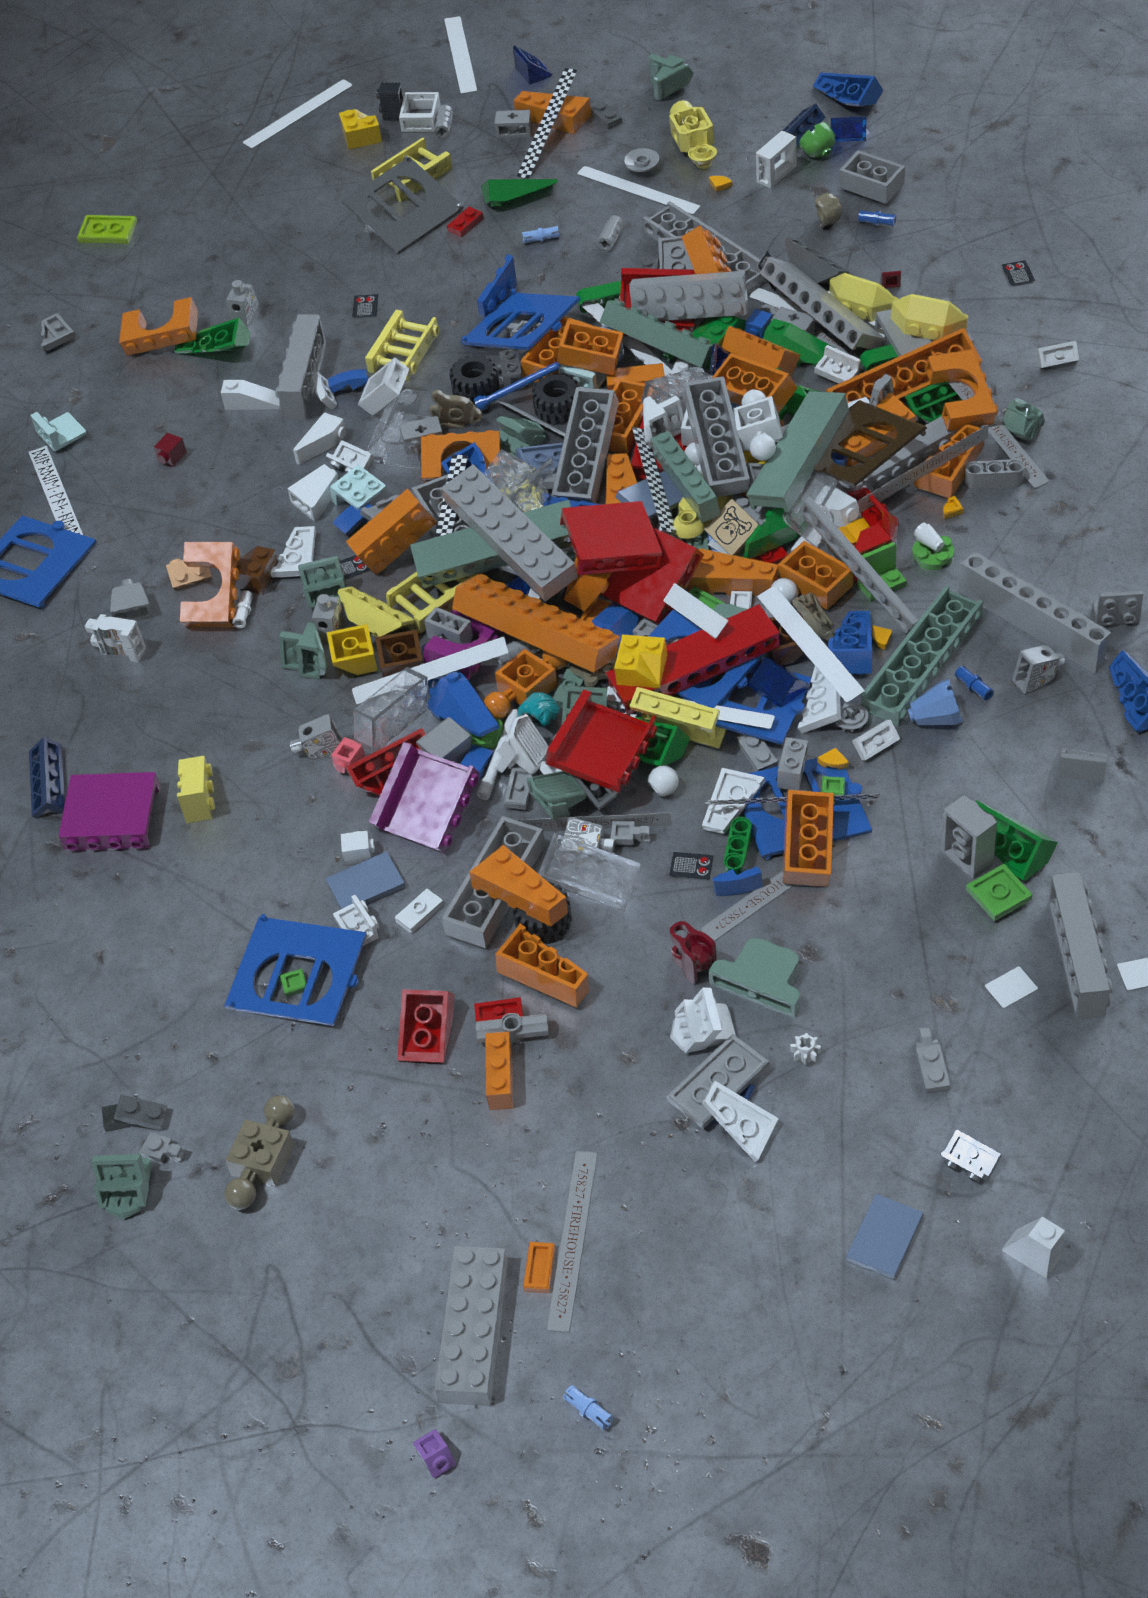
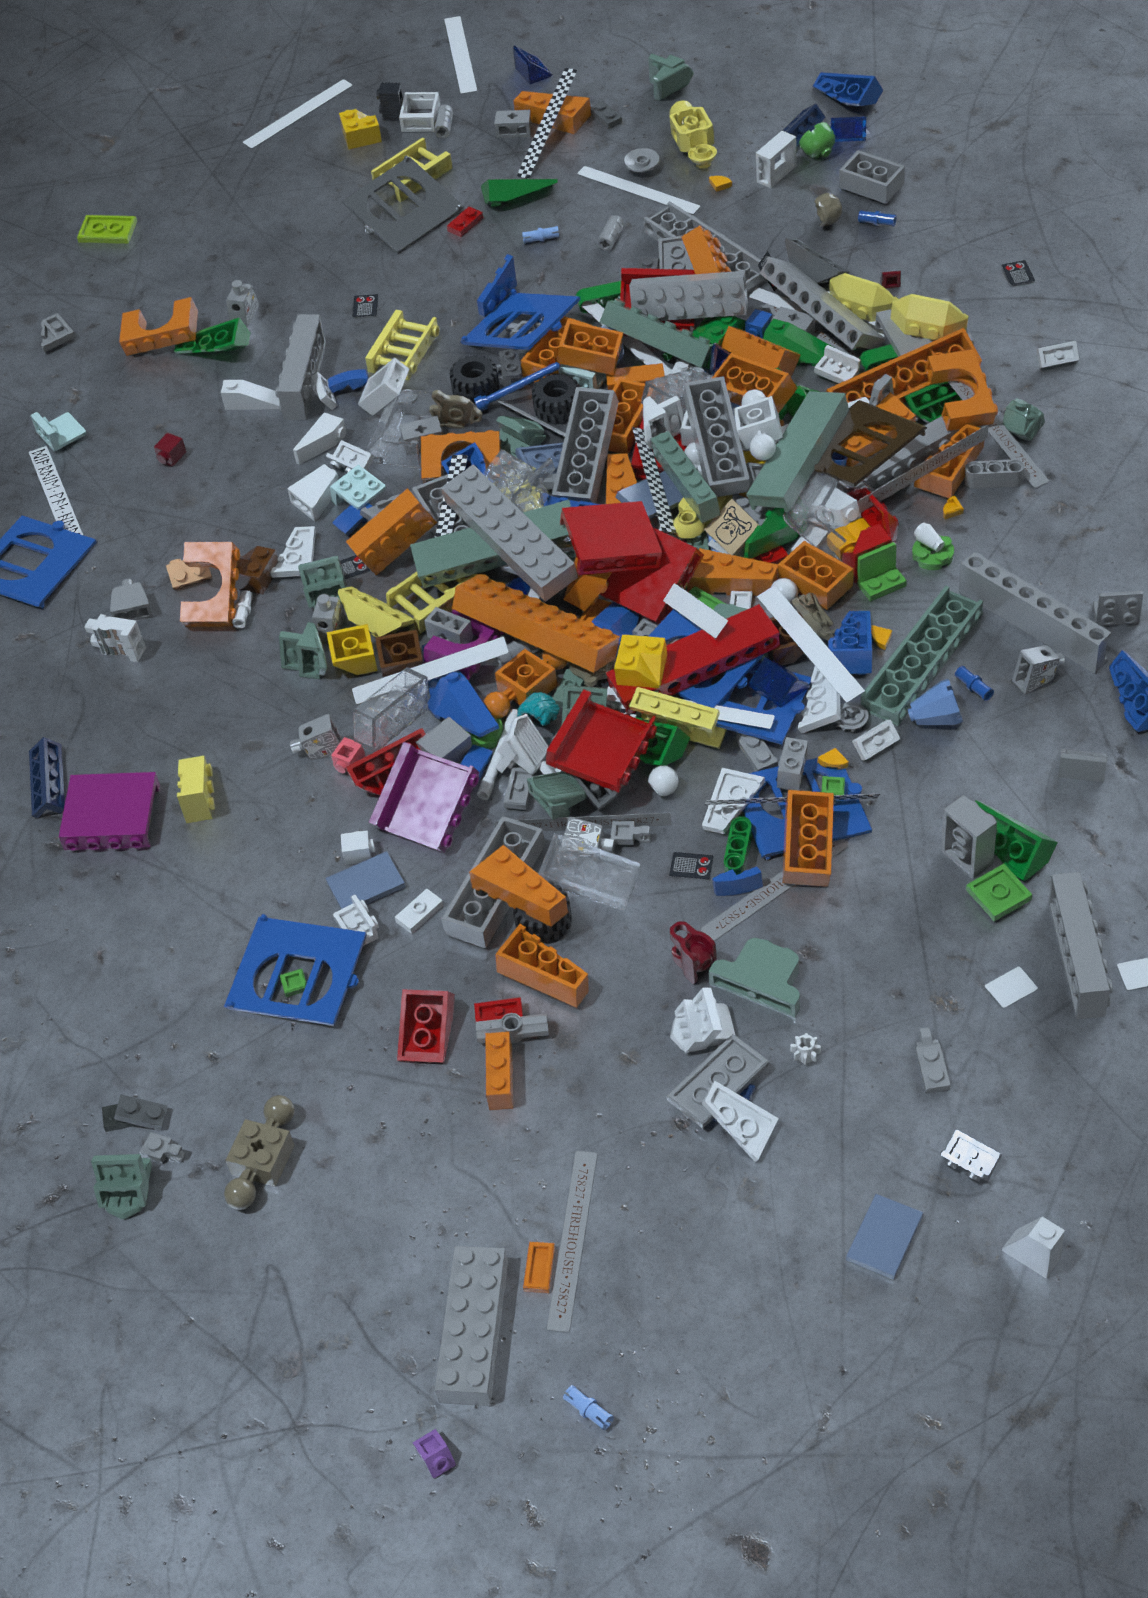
(858, 565): light grey tile -> none

